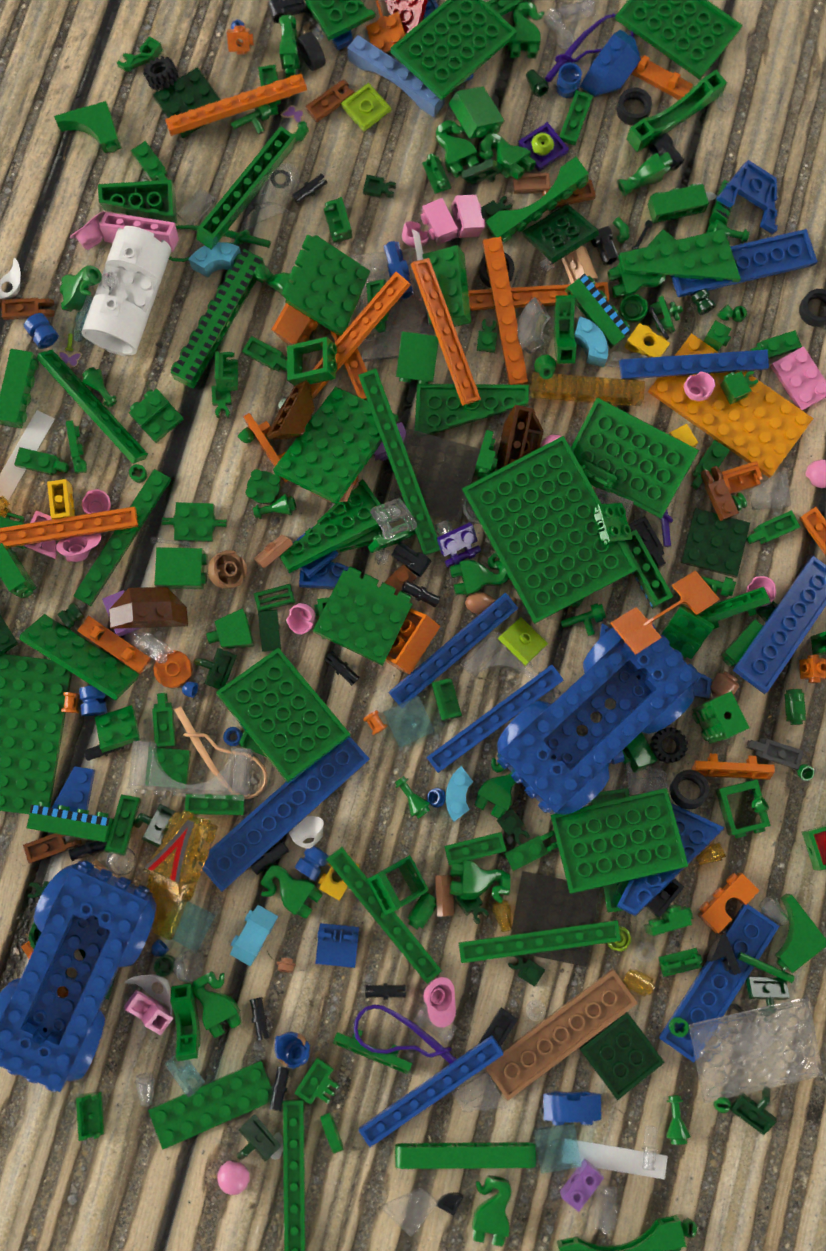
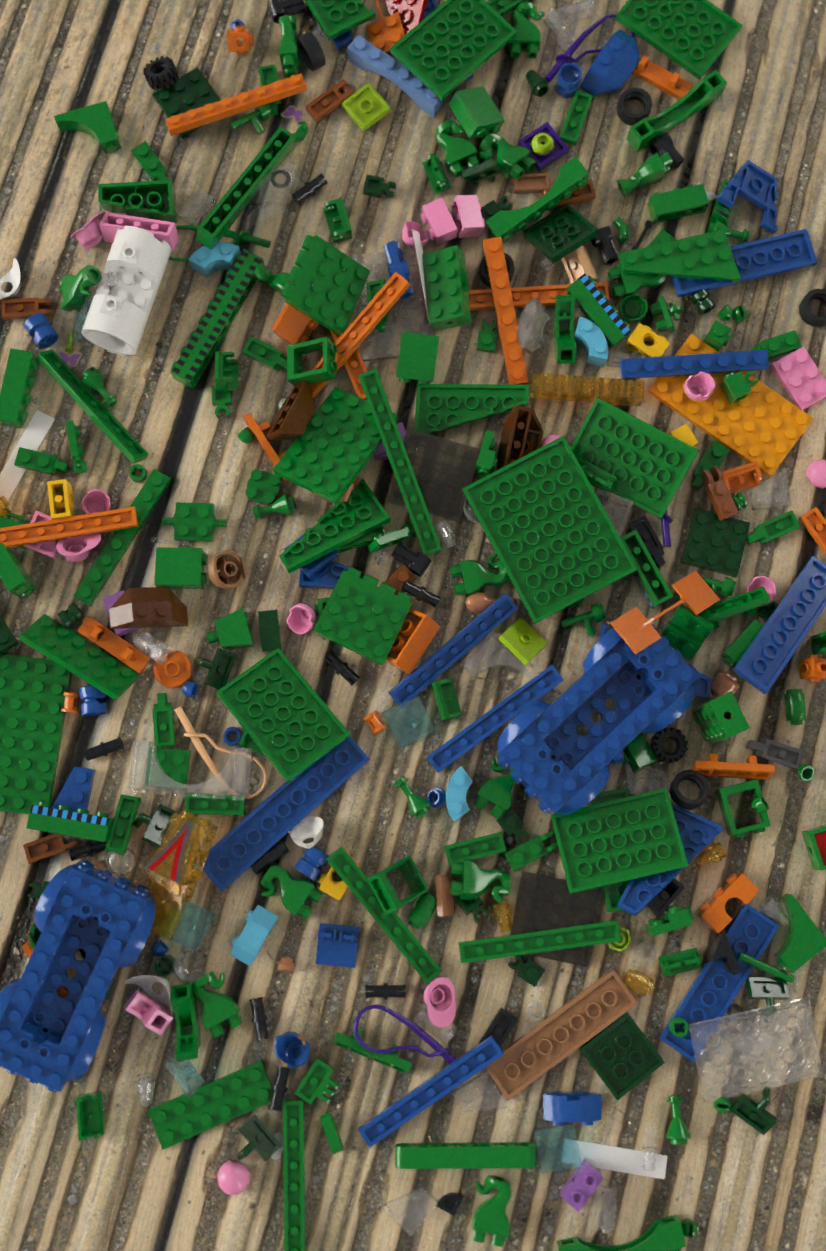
(117, 728): green plate -> none
(135, 61): green piece -> none
(155, 415): green plate -> none
(273, 551): nougat plate -> none
(277, 597): green tile -> none
(391, 512): clear plate -> none
(445, 331): orange tile -> none
(456, 540): dark purple plate -> none
(545, 366): green piece -> none
(613, 521): green hinge -> none
(651, 311): black hinge -> none

